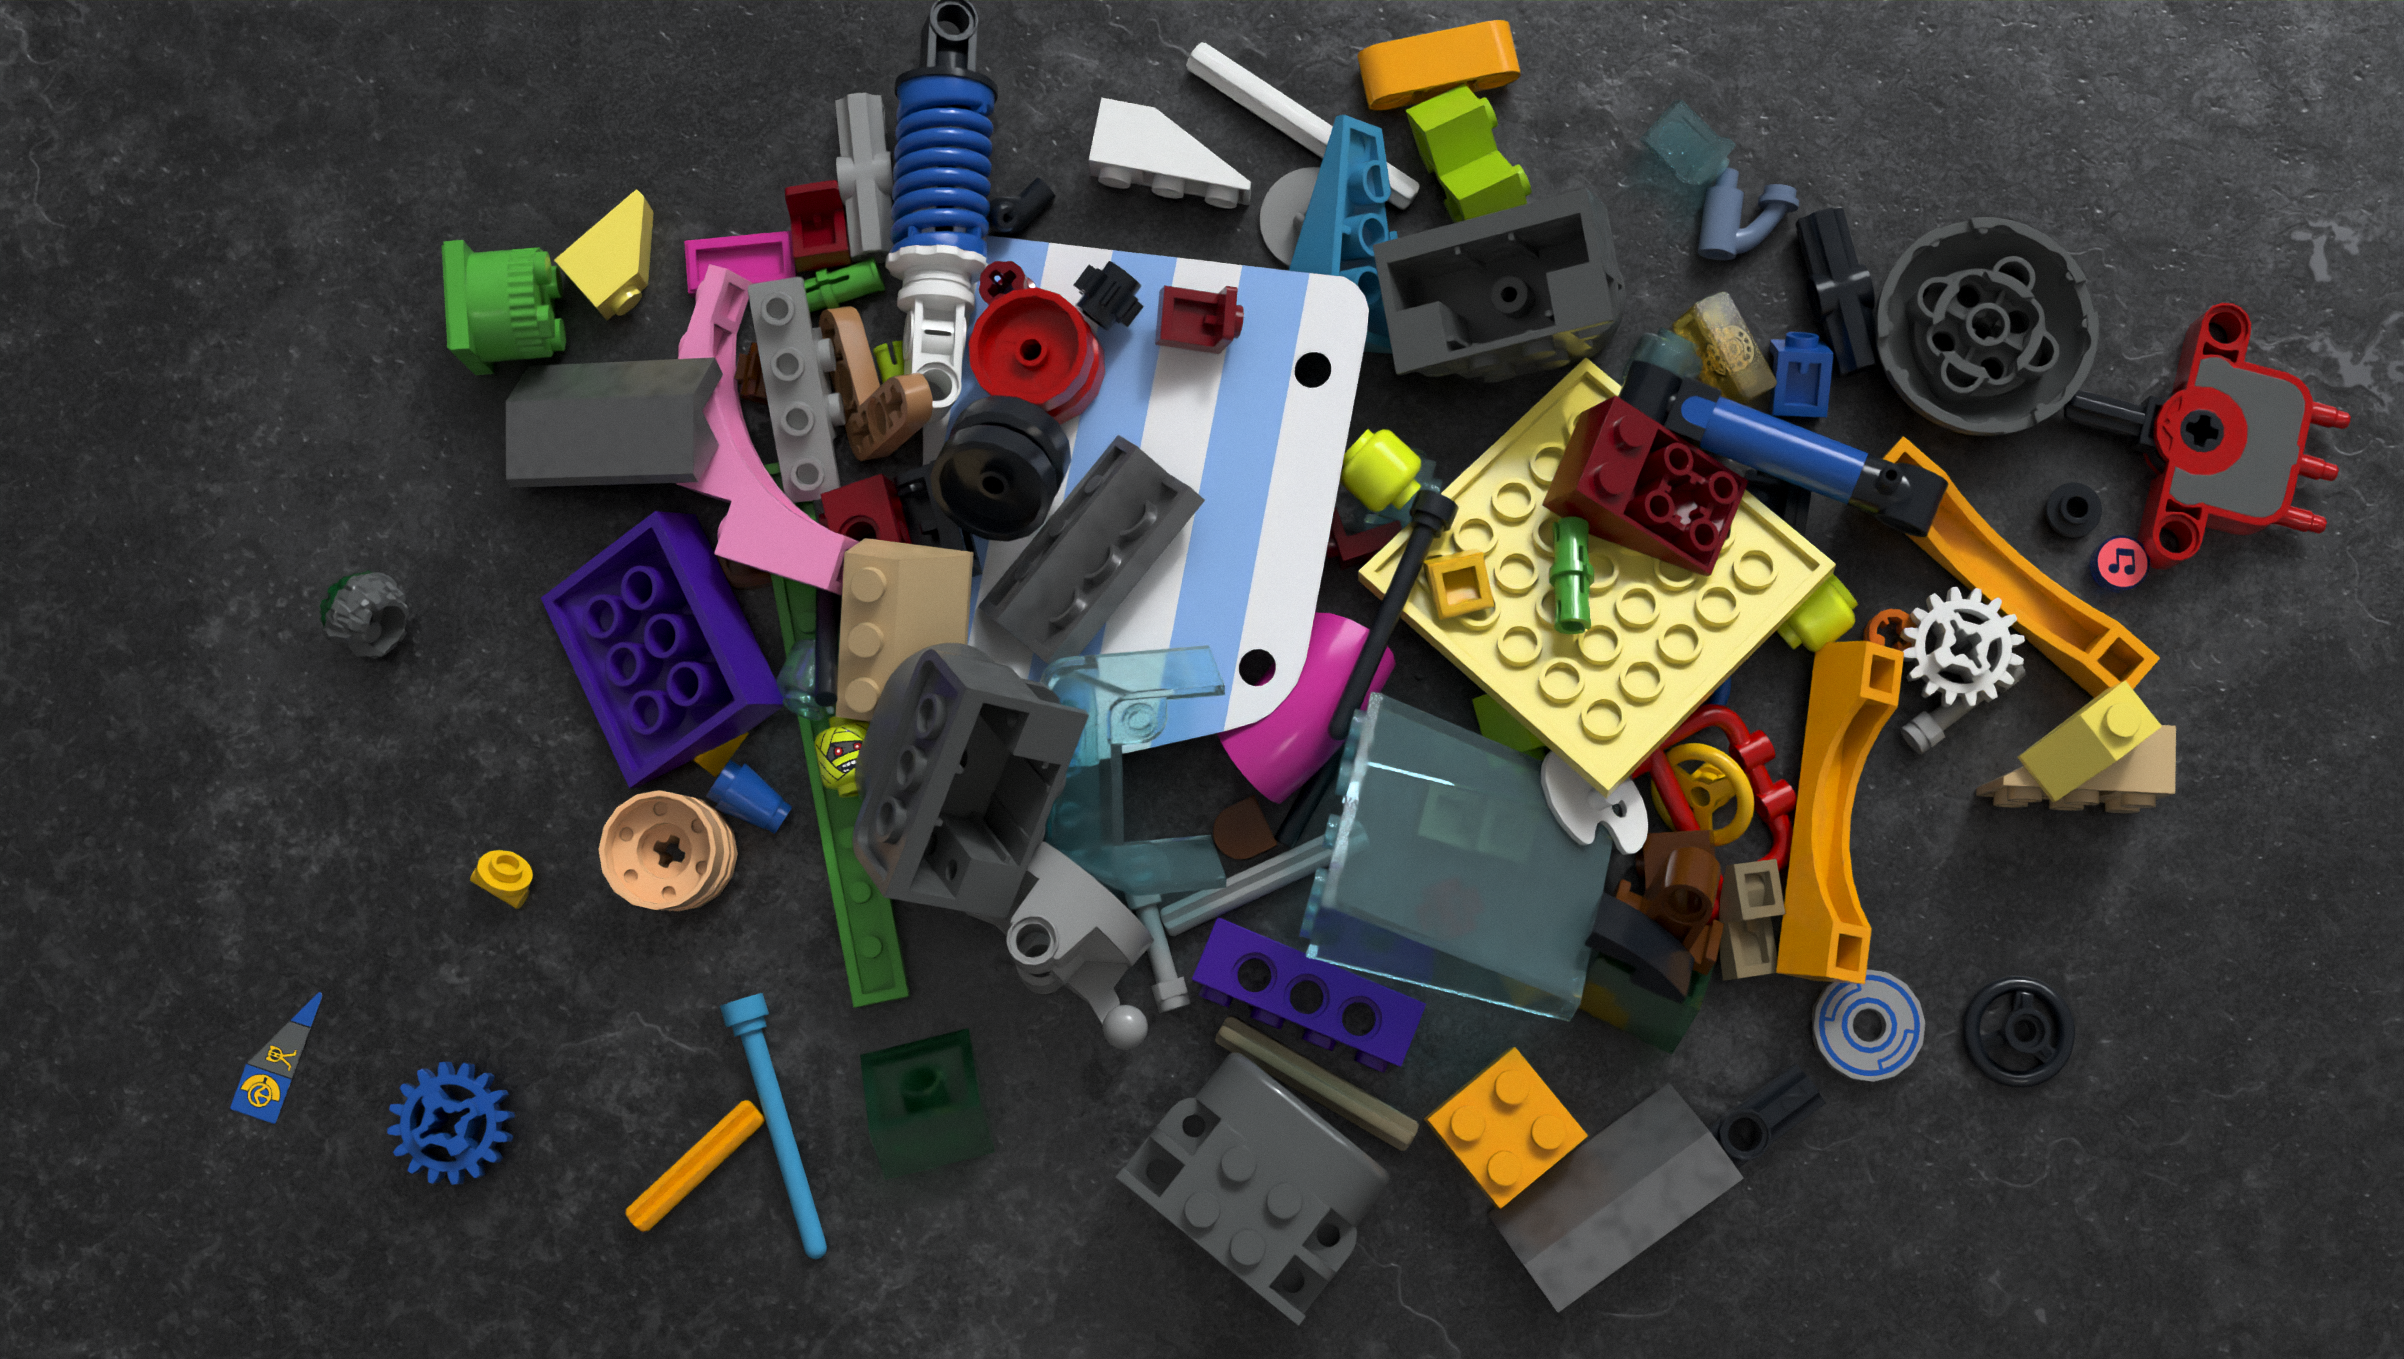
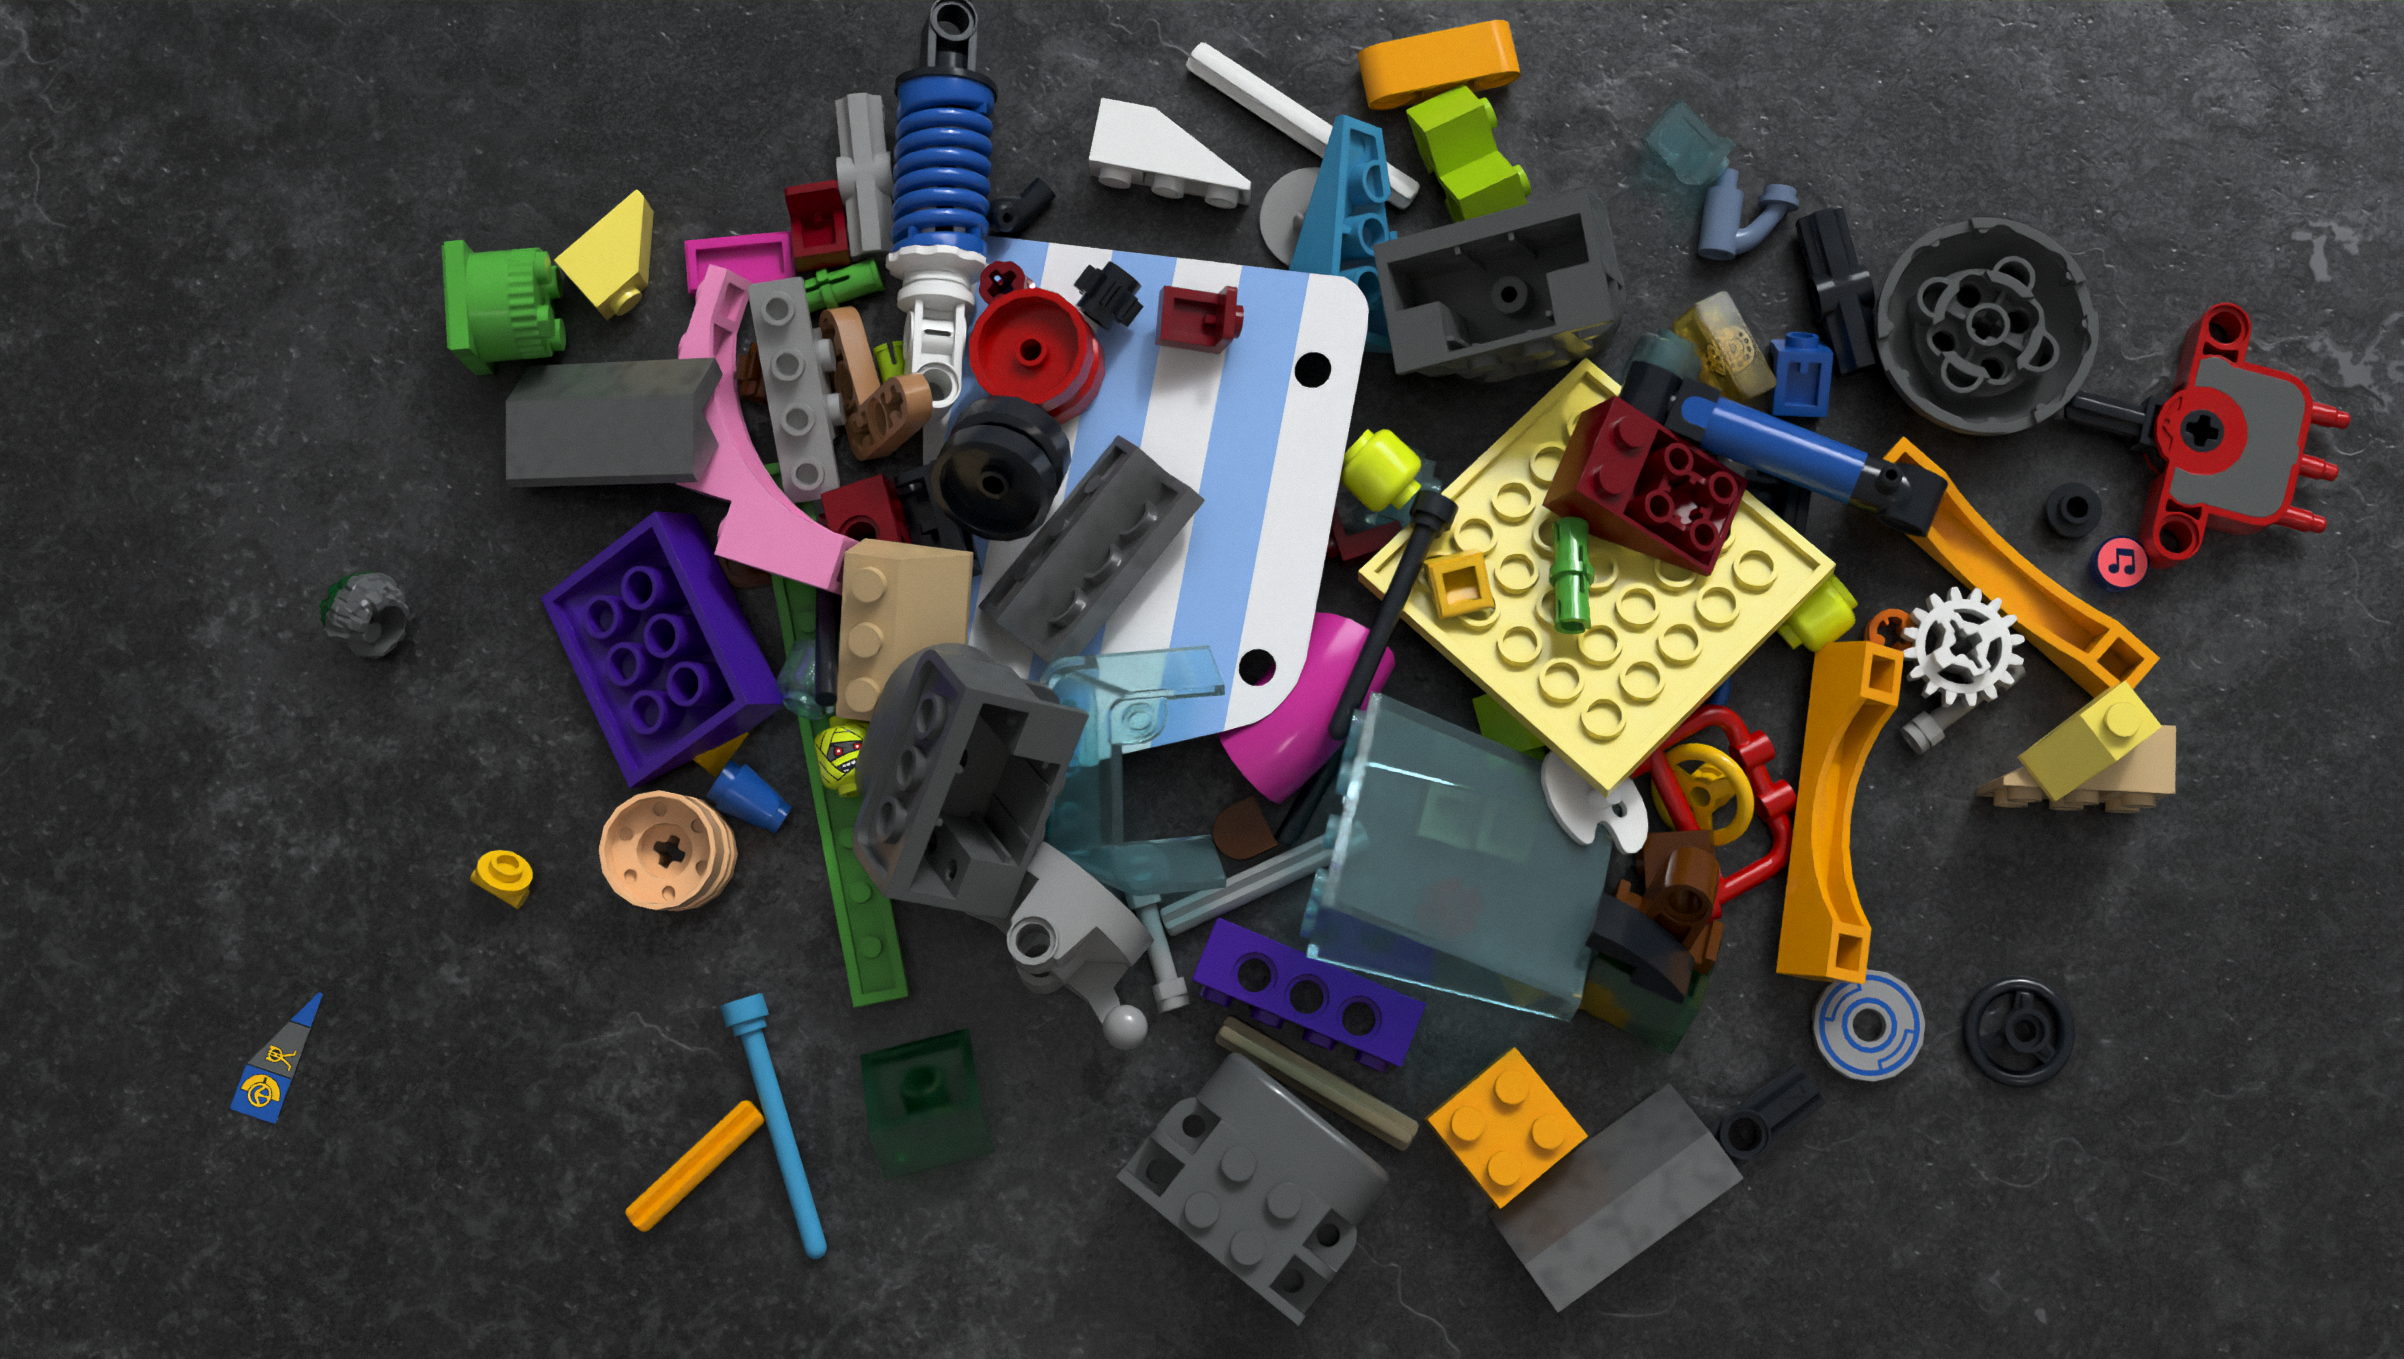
(437, 1103): blue gear -> none
(1747, 902): dark tan slope -> none

